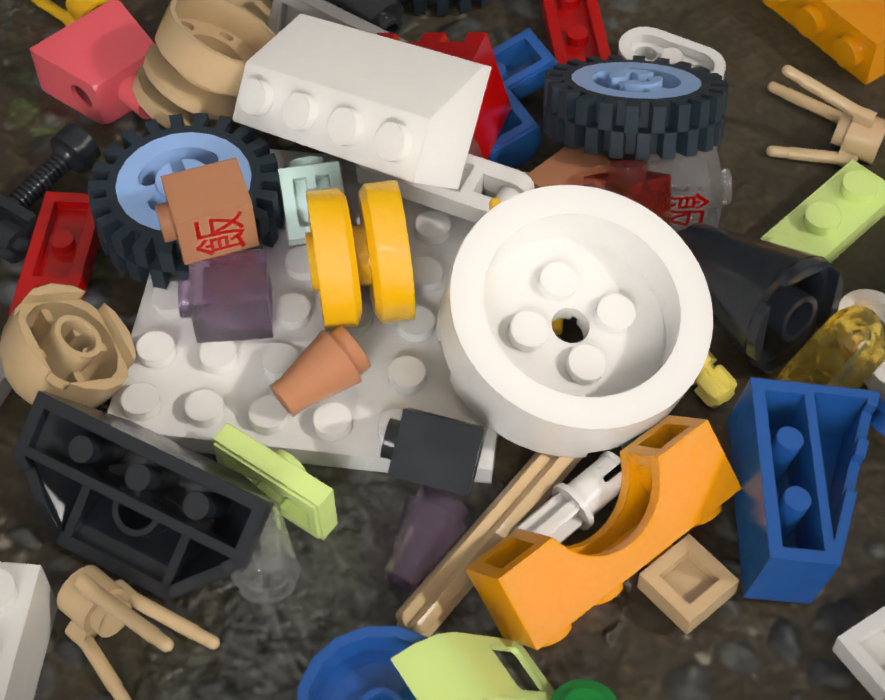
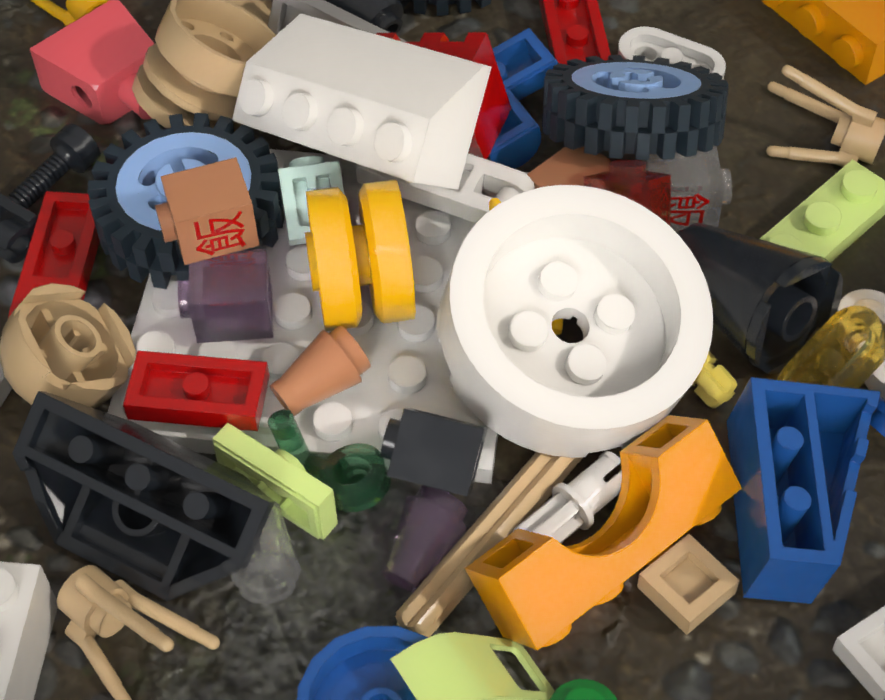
(196, 390): none -> red plate
(352, 471): none -> clear green plate

